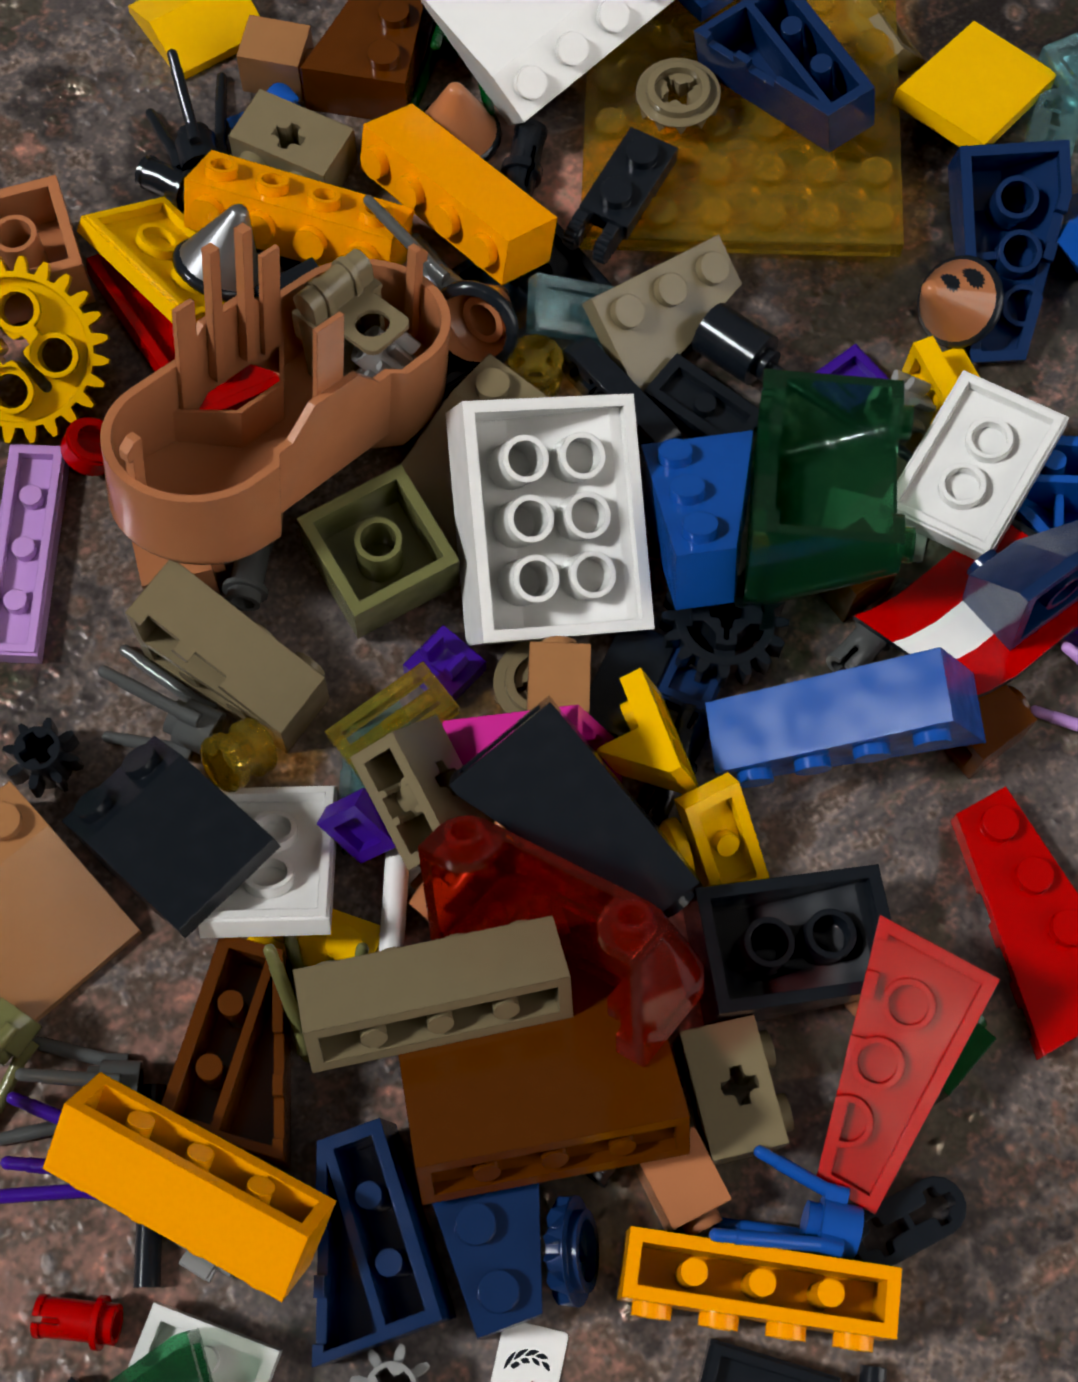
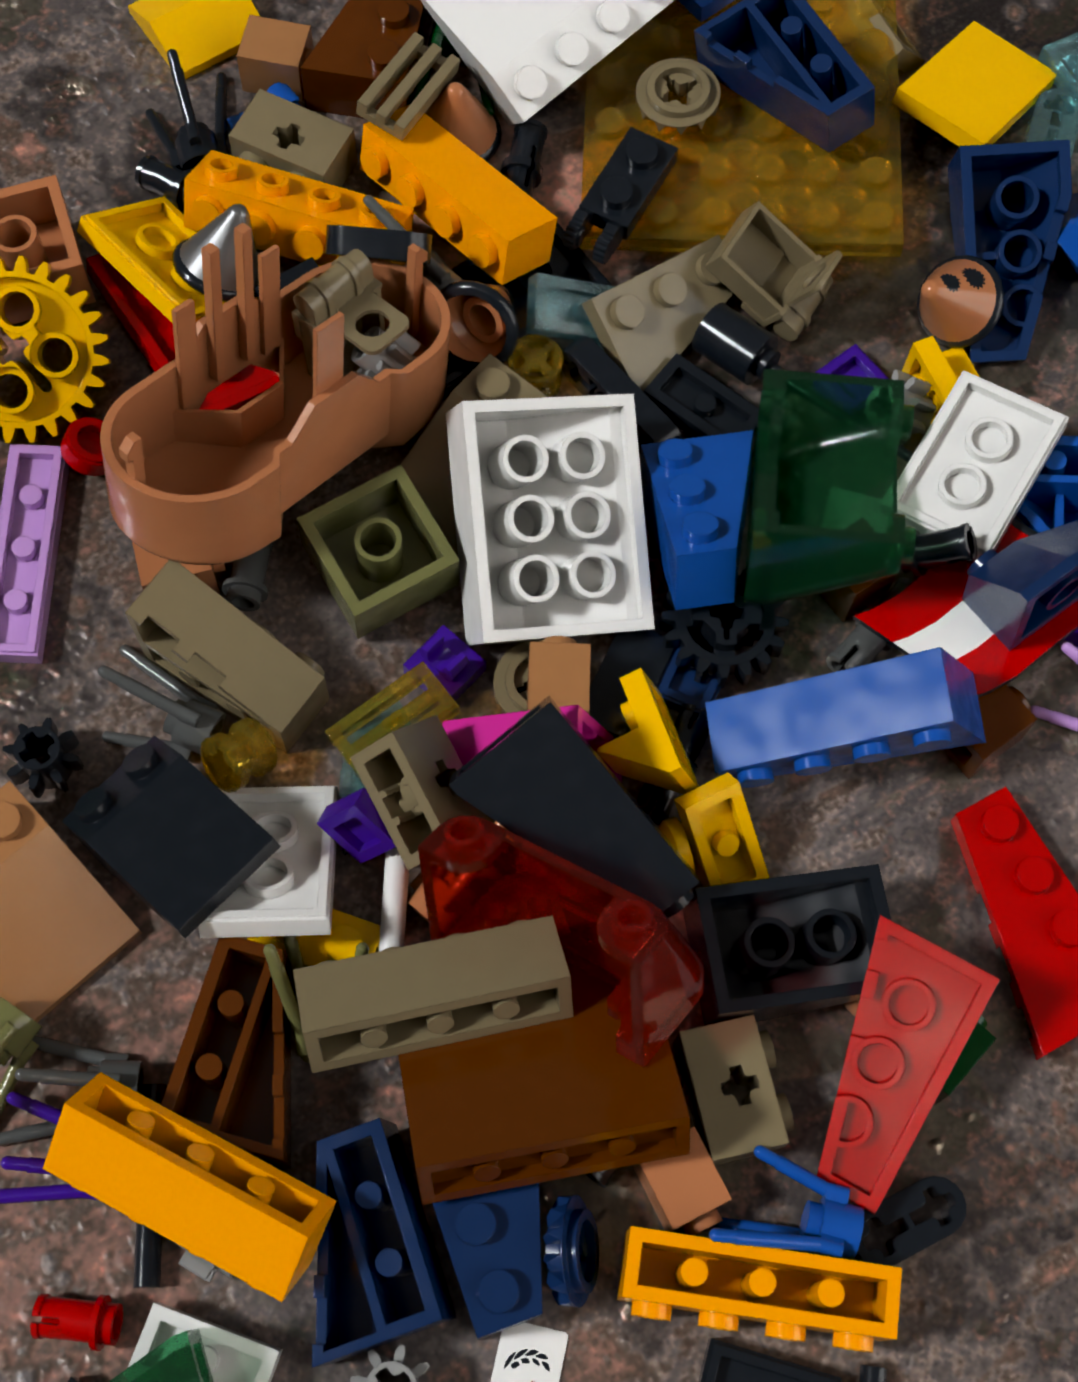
(375, 243): none -> black beam
(427, 59): none -> dark tan tile
(772, 271): none -> dark tan piece
(942, 548): none -> black pin

